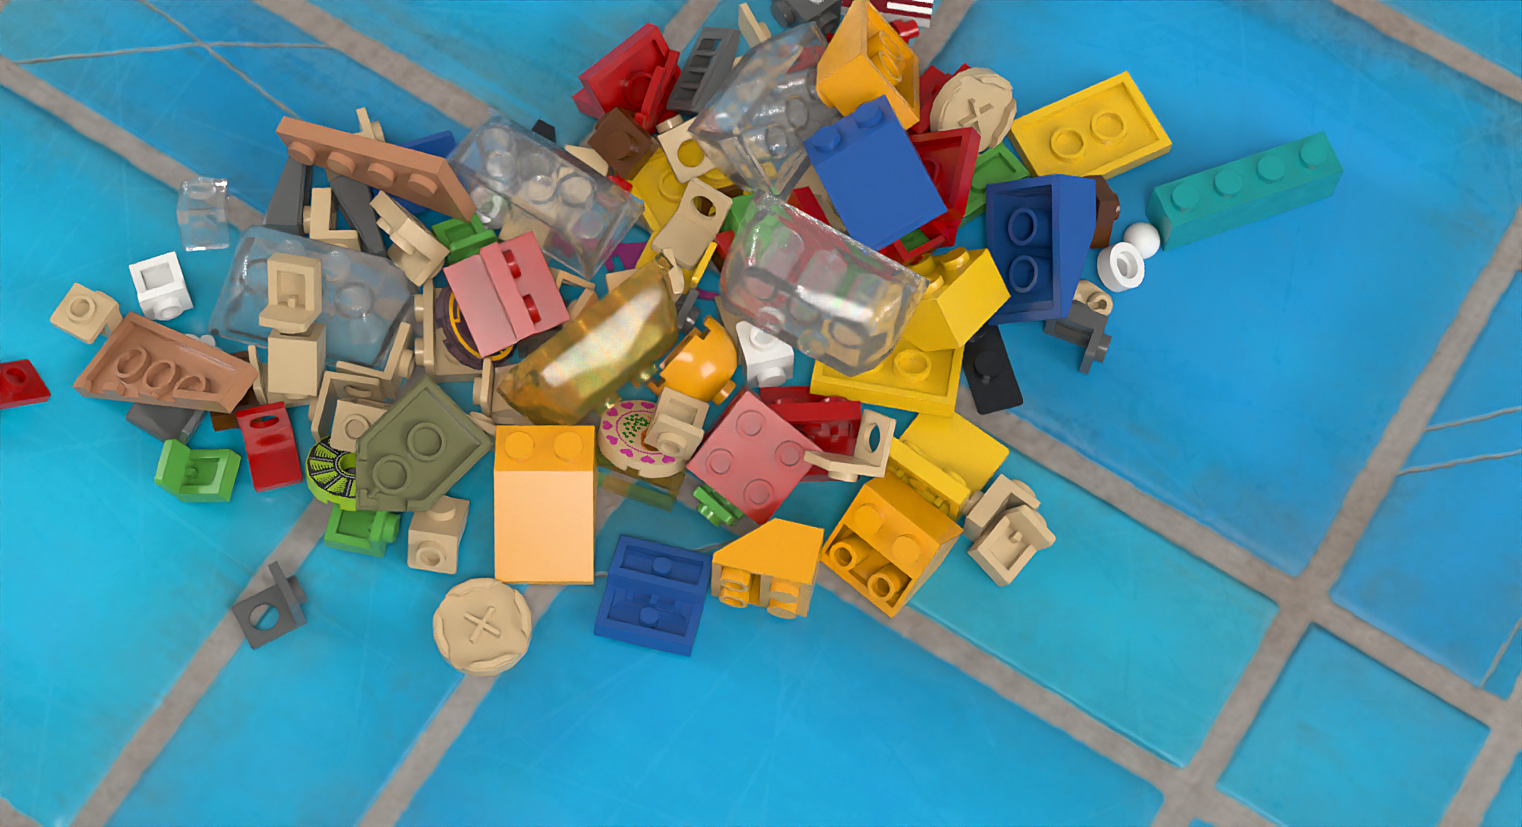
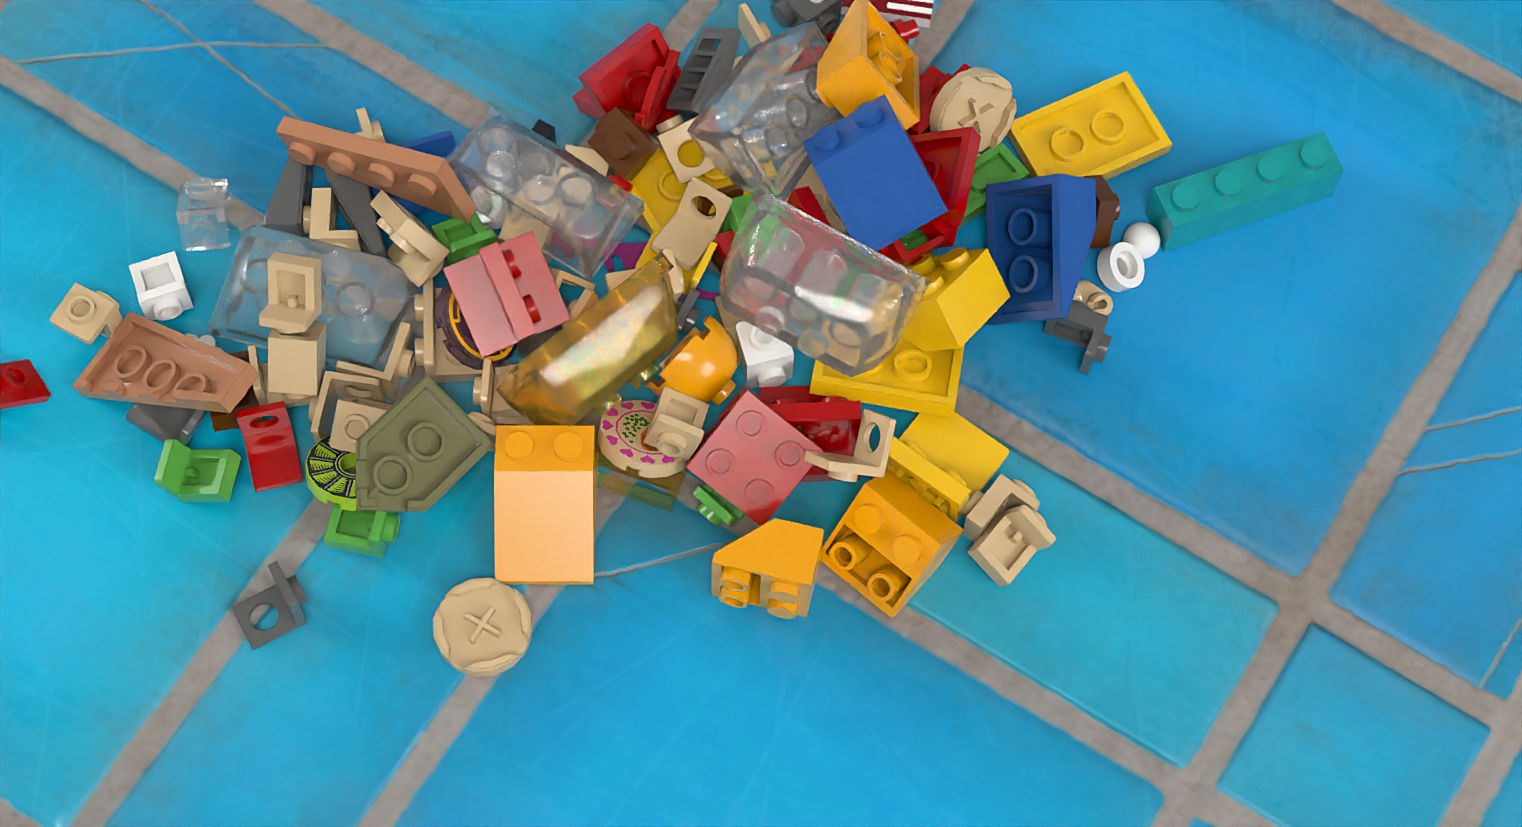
(437, 534): tan bracket -> none
(654, 596): blue slope -> none
(990, 372): black piece -> none

